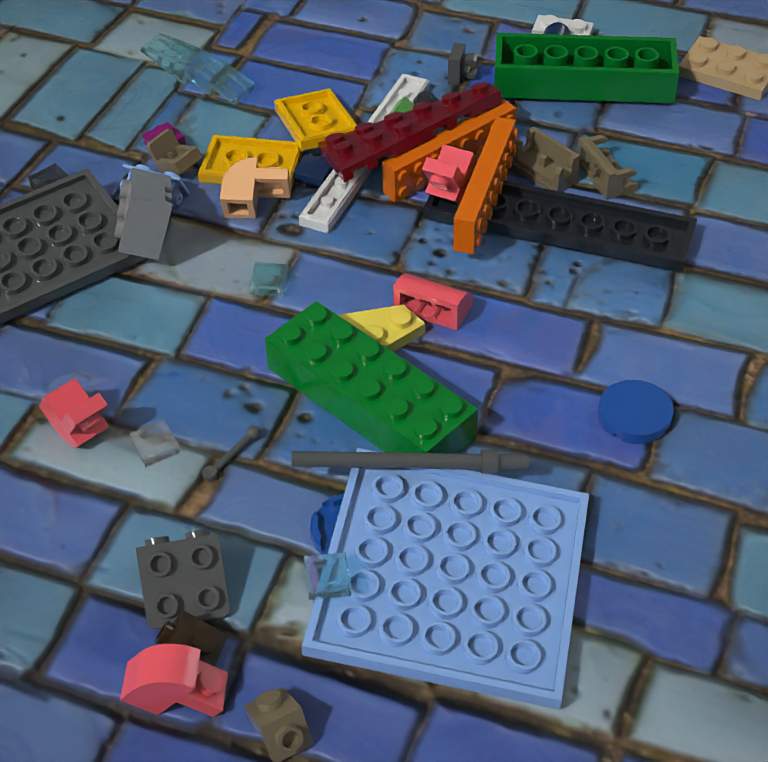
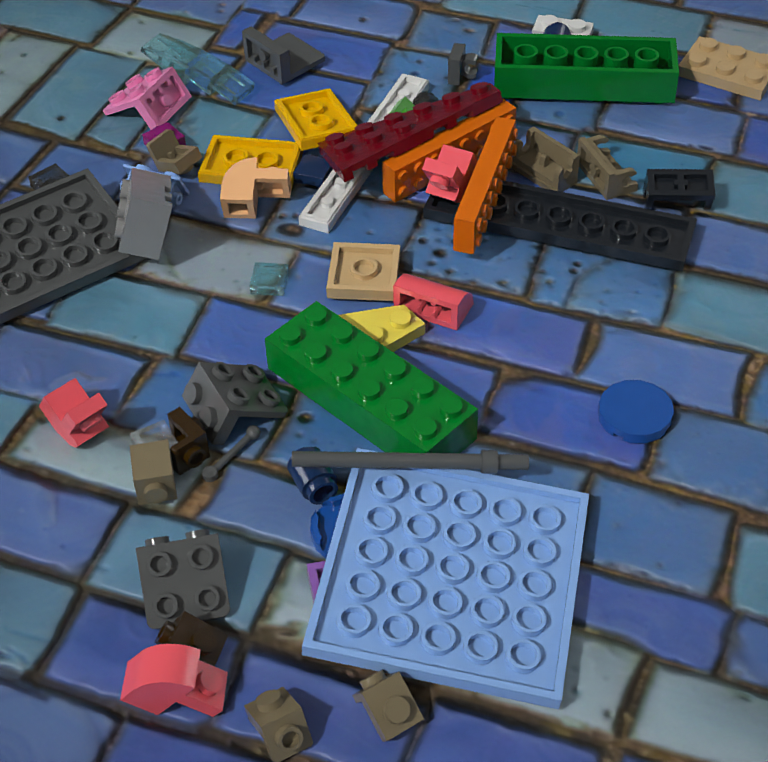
(153, 472): none -> dark tan brick
(155, 96): none -> bright pink bracket
(191, 439): none -> dark brown bracket
(224, 392): none -> dark grey bracket
(279, 58): none -> dark grey bracket
(314, 482): none -> dark blue brick
(327, 576): clear light blue tile -> none
(363, 271): none -> tan plate
(388, 704): none -> dark tan bracket
(679, 186): none -> black hinge

